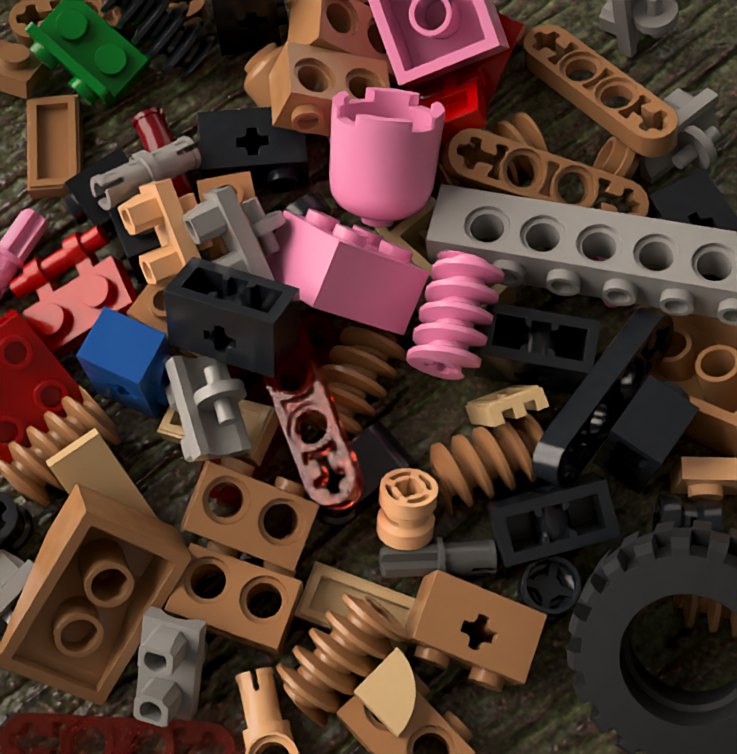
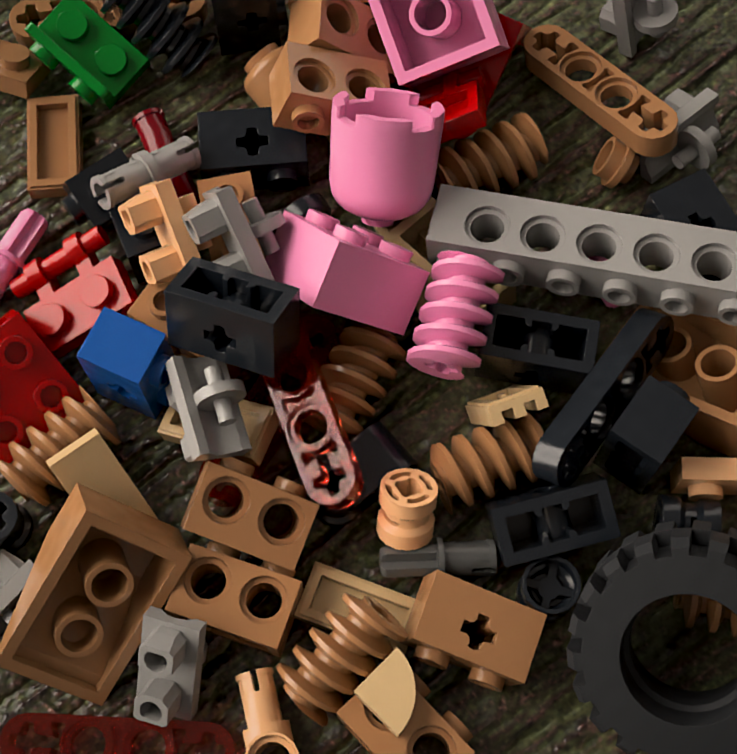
(547, 173): medium nougat beam -> none

